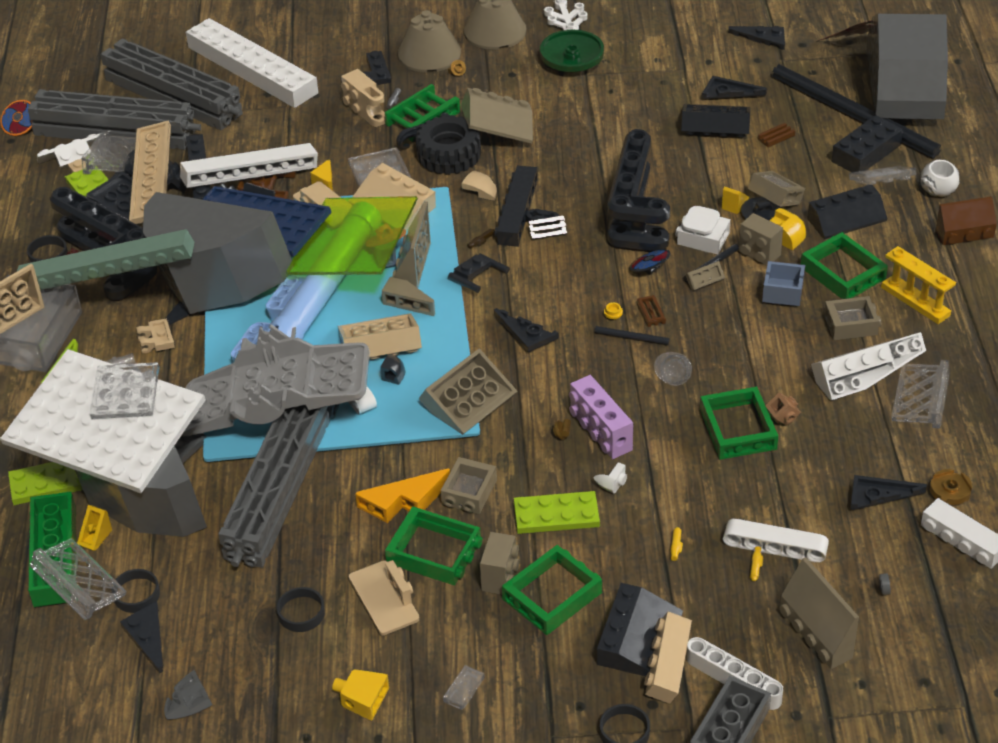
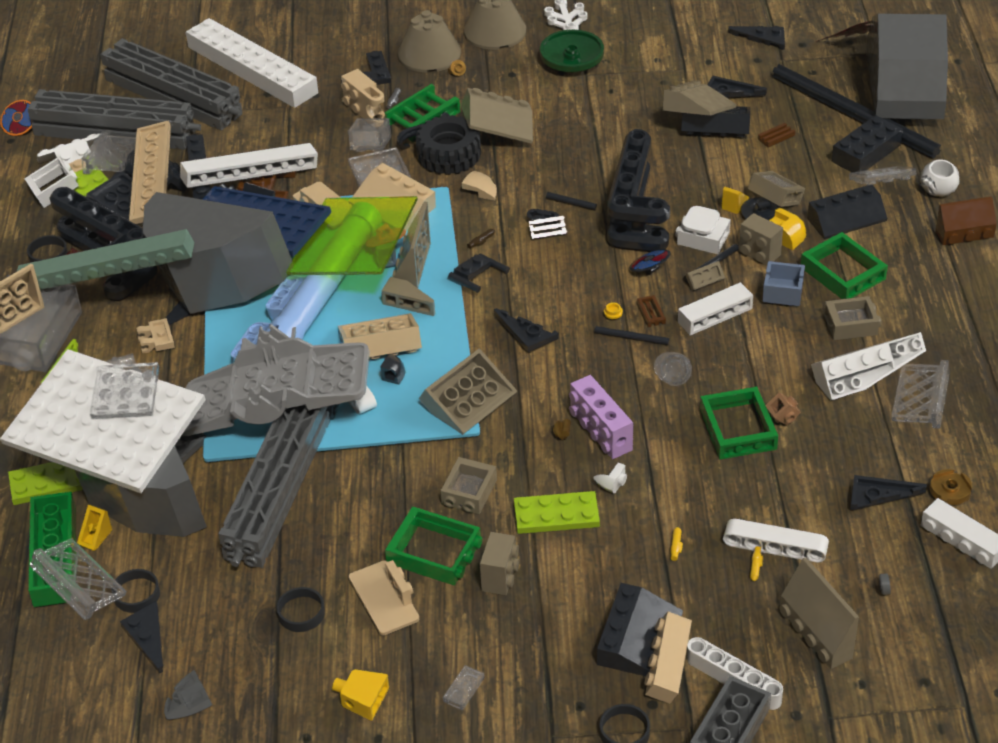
(47, 174): none -> white window
(323, 174): yellow slope -> none
(369, 134): none -> clear brick
(389, 499): light orange slope -> none
(516, 206): black brick -> none
(531, 611): green window -> none
(577, 202): none -> black bar
(695, 99): none -> dark tan slope
(715, 308): none -> white brick
(912, 296): yellow fence -> none

